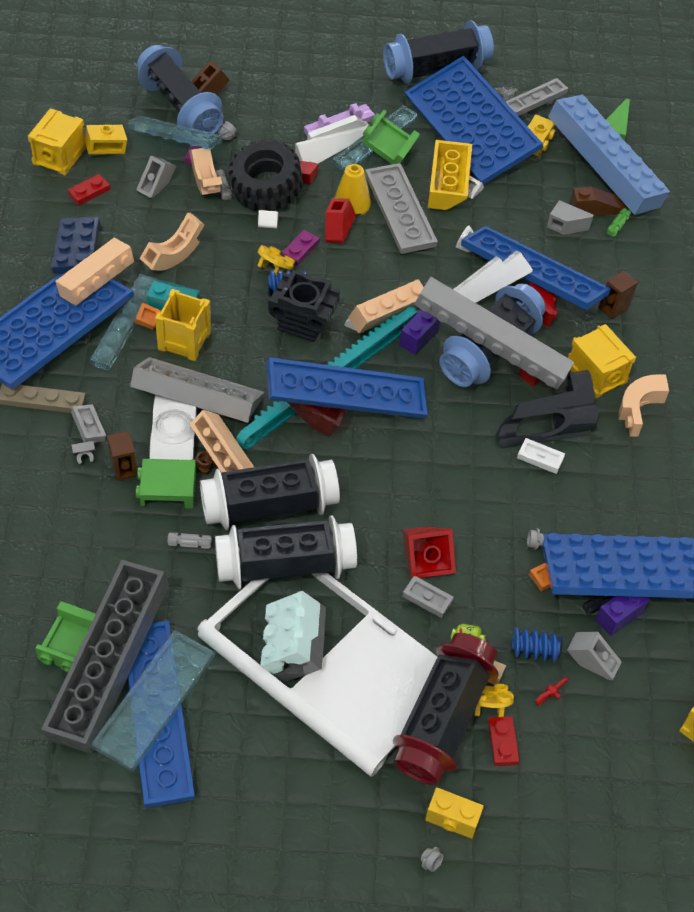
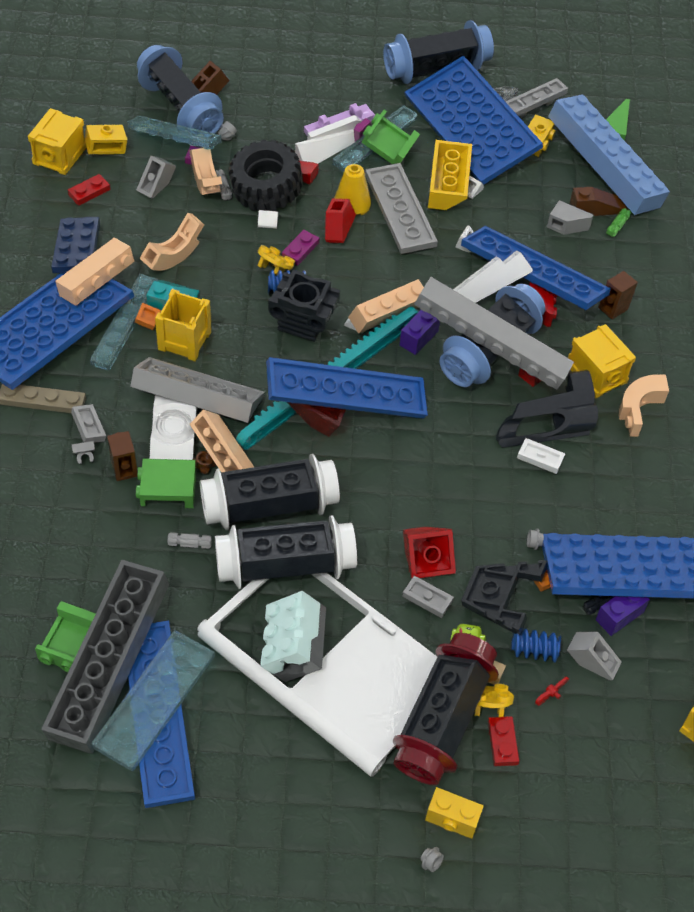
(360, 127): none -> magenta plate
(493, 587): none -> black wing

